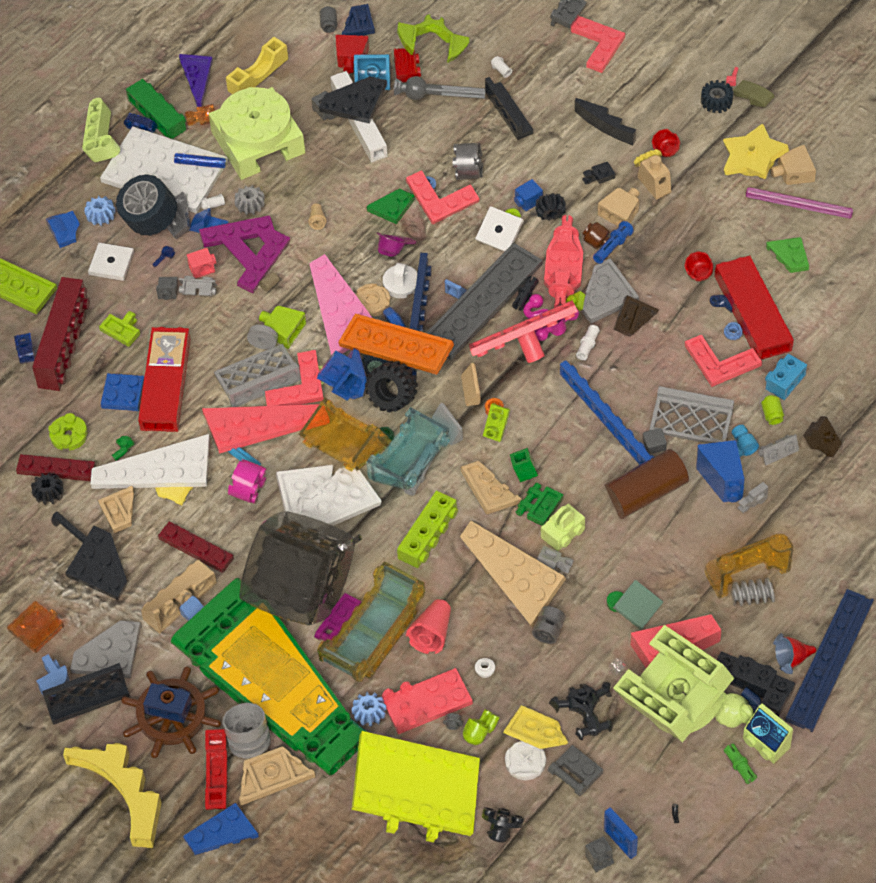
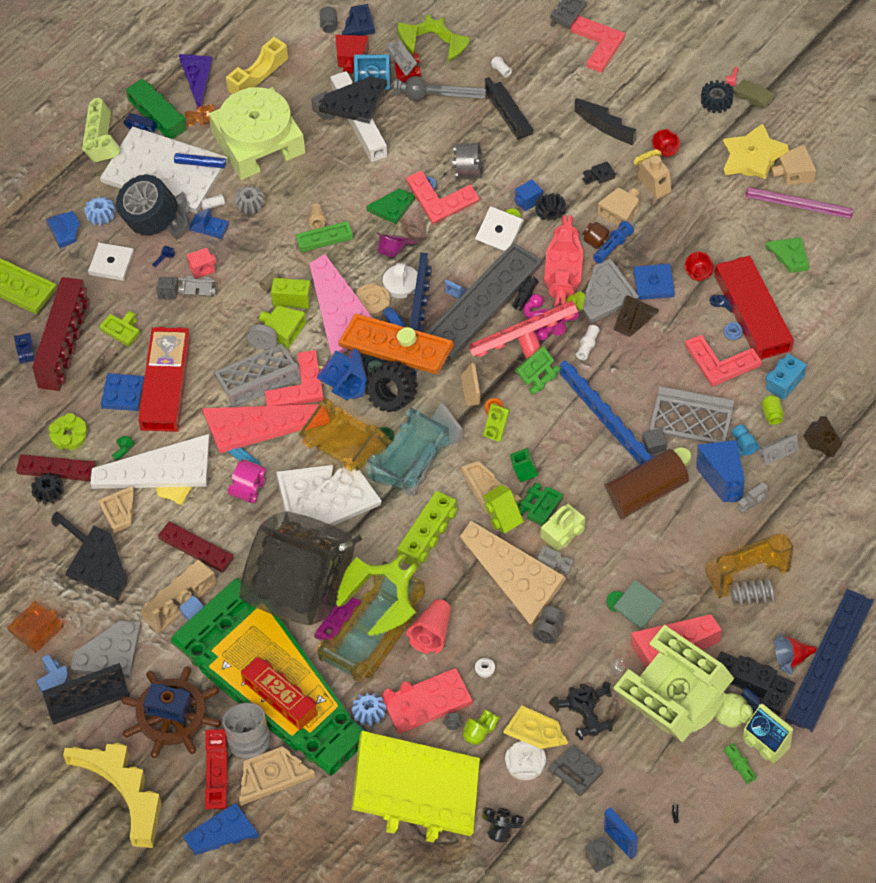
(232, 235): magenta plate -> none
(279, 693): none -> red brick
(291, 293): none -> lime brick
(324, 236): none -> bright green plate
(358, 575): none -> lime piece
(401, 56): none -> light grey hinge
(406, 337): none -> yellowish green tile
(502, 509): none -> lime brick
(534, 366): none -> bright green plate
(653, 281): none -> blue plate
(684, 454): none -> yellowish green tile

